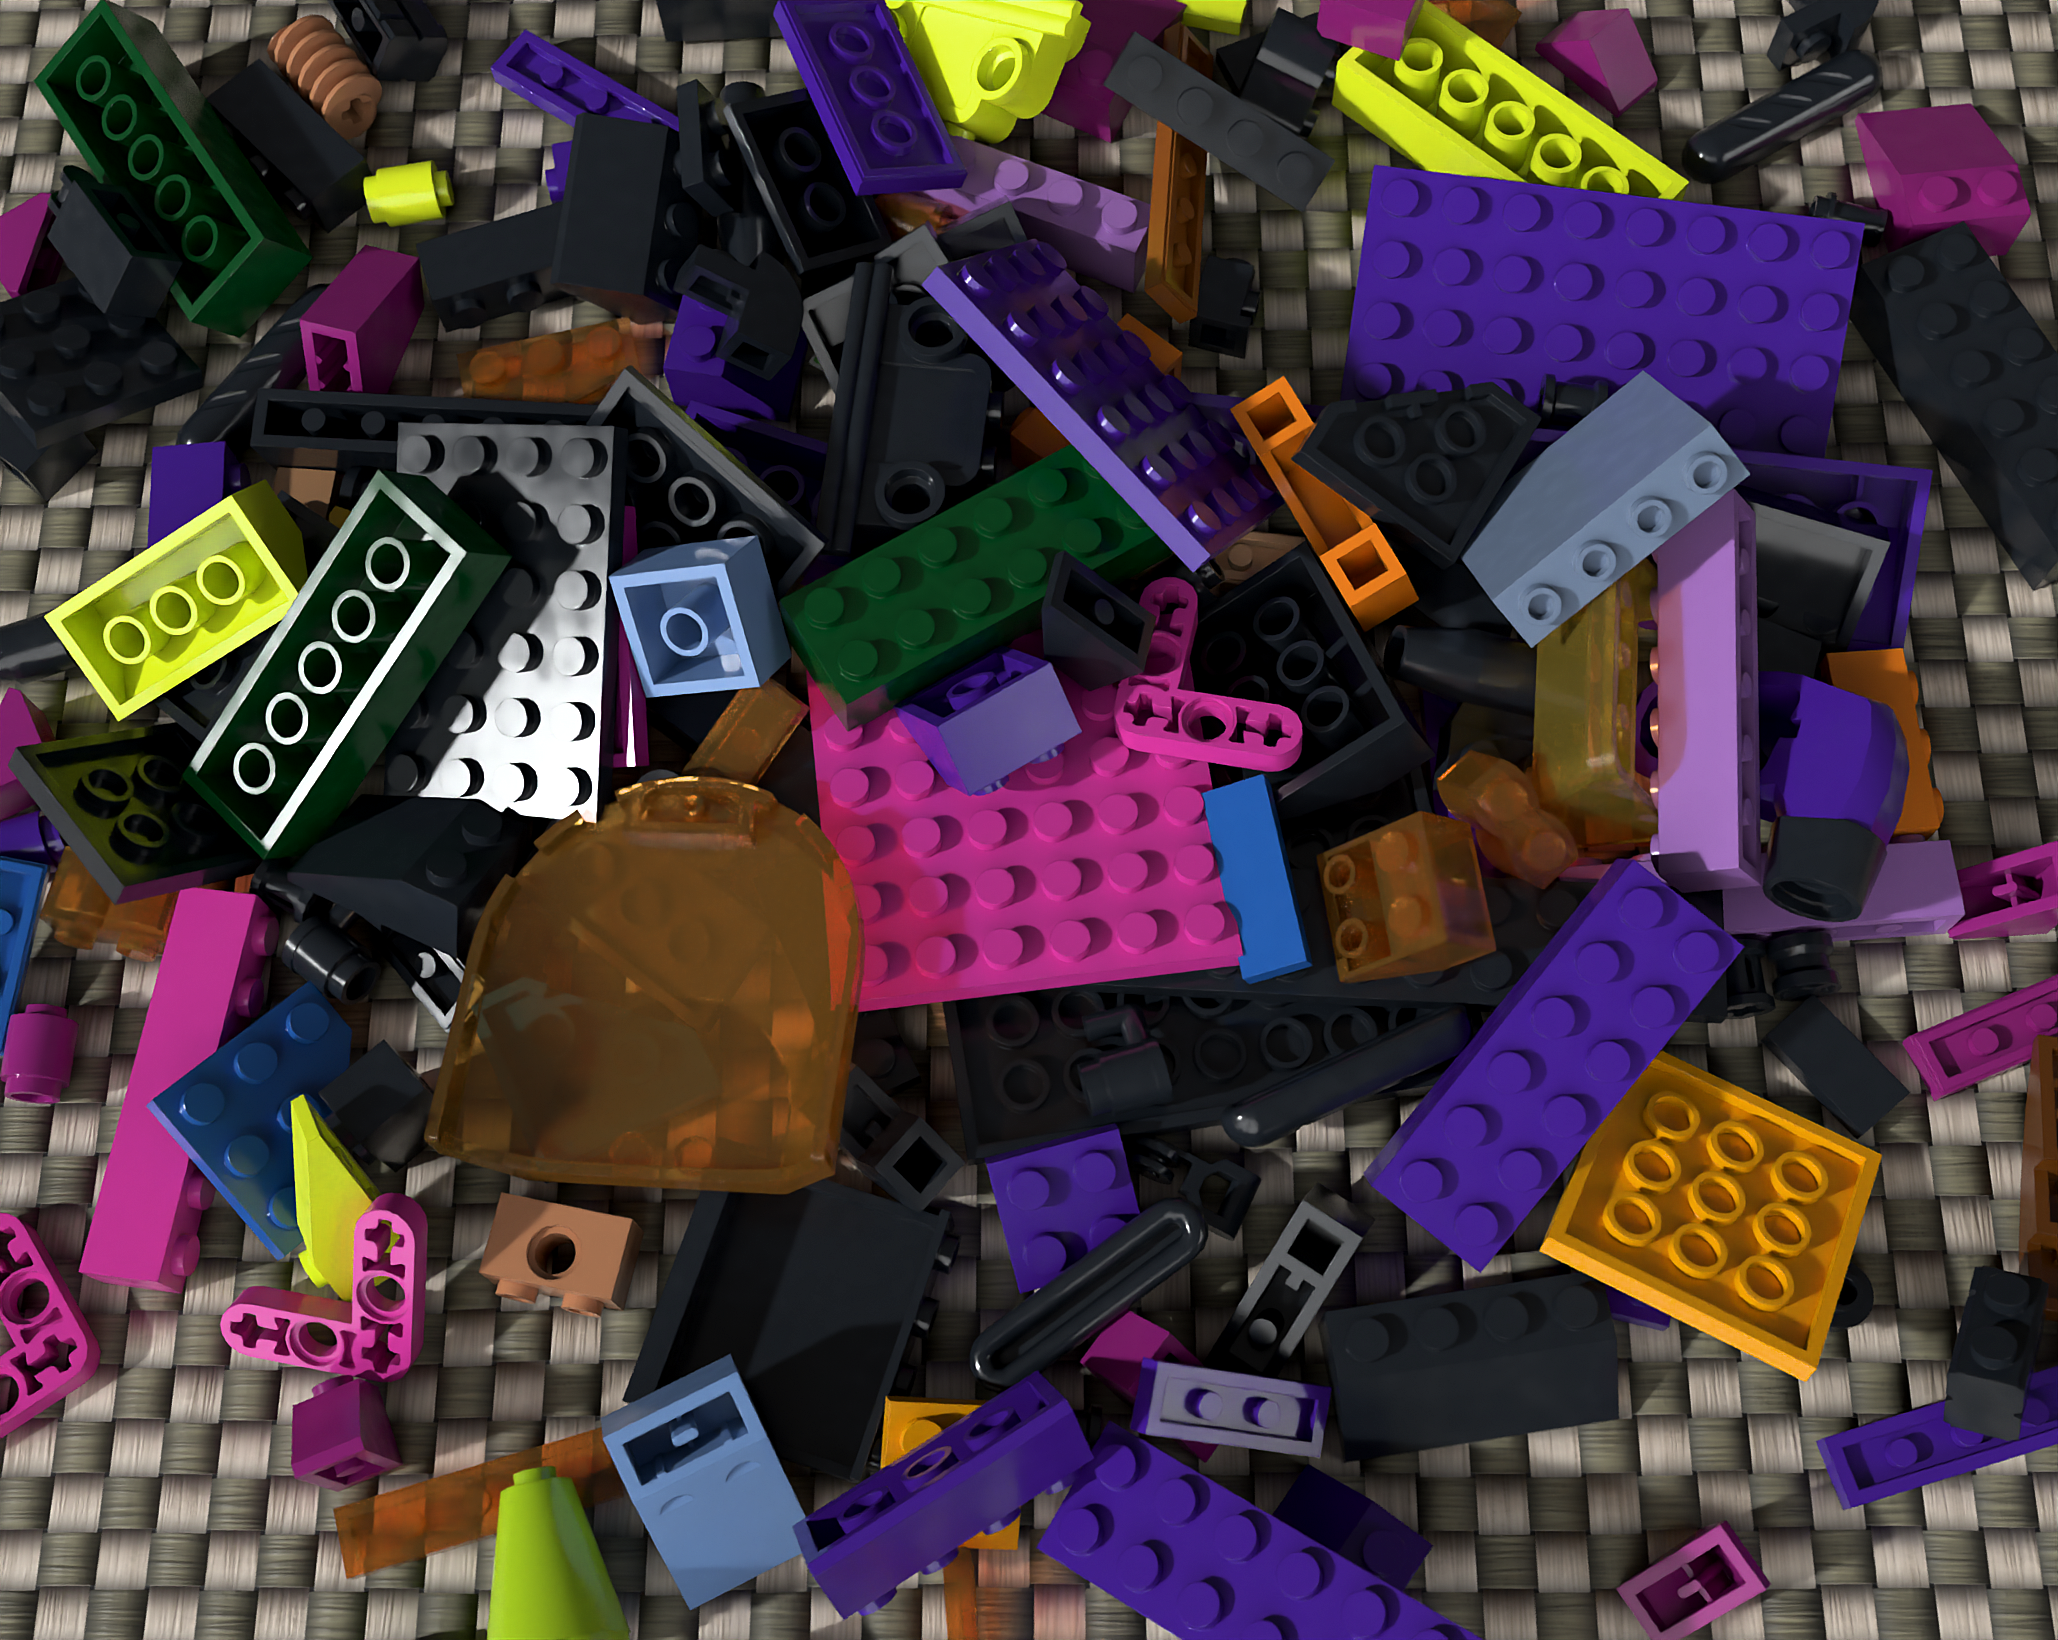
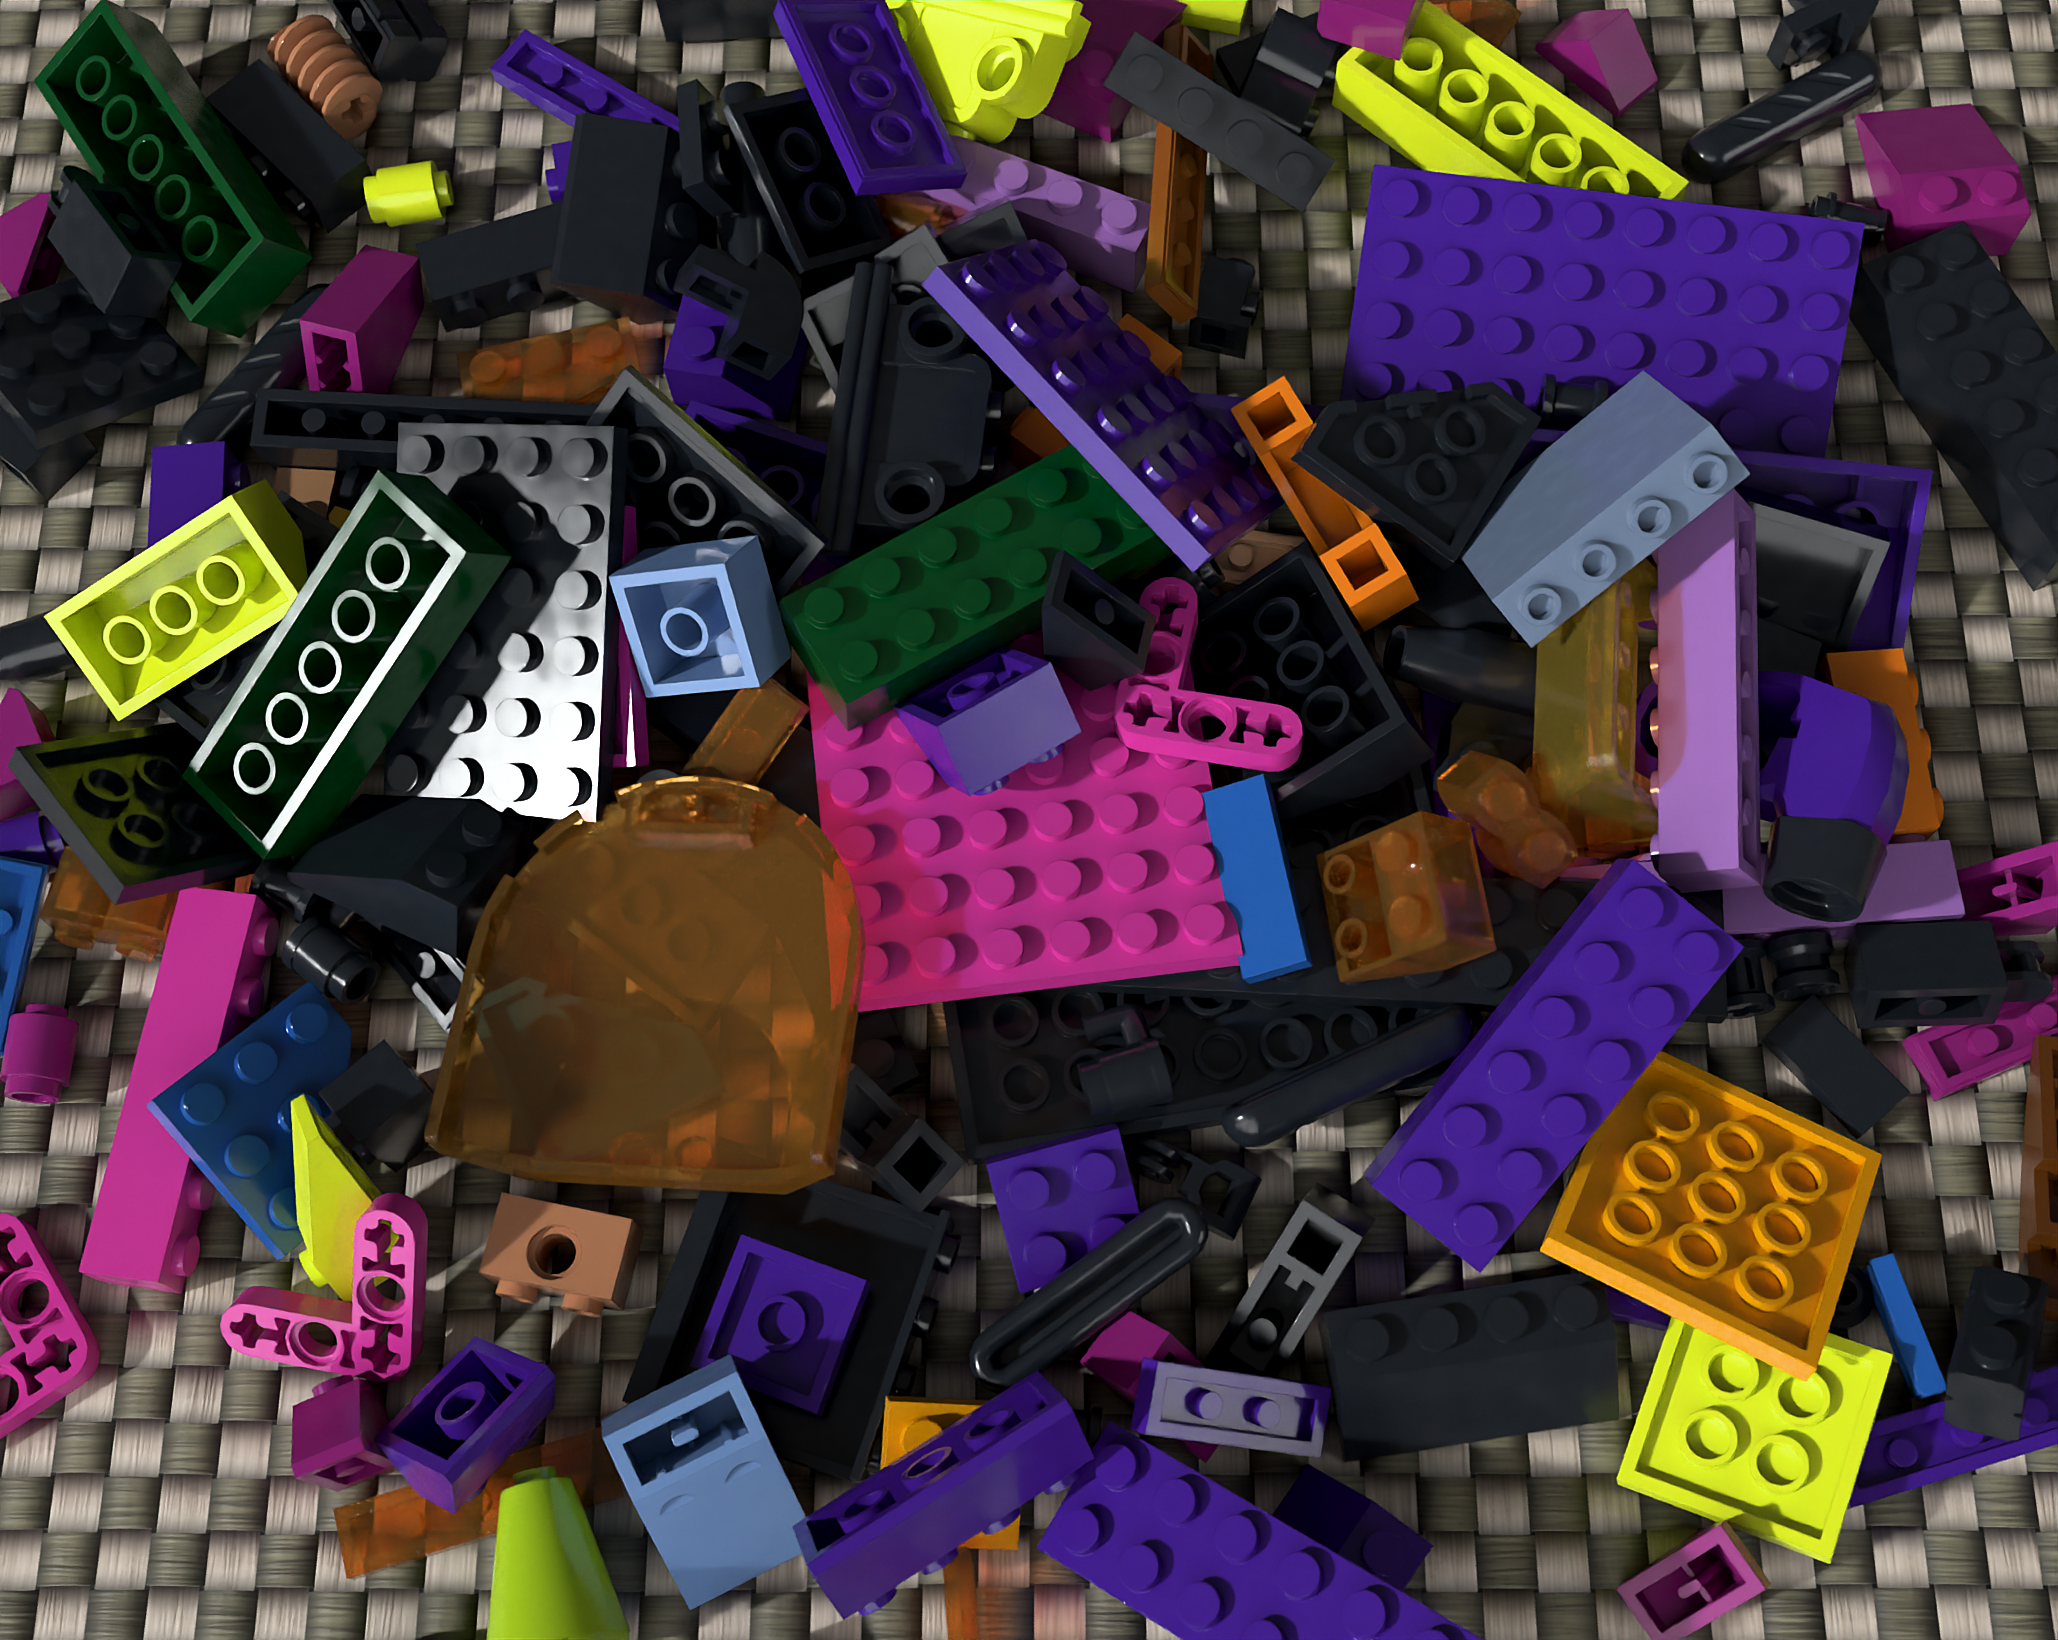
(468, 1422): none -> dark purple slope
(783, 1323): none -> dark purple plate
(1755, 1441): none -> neon yellow plate
(1904, 1329): none -> blue tile
(1939, 973): none -> black brick

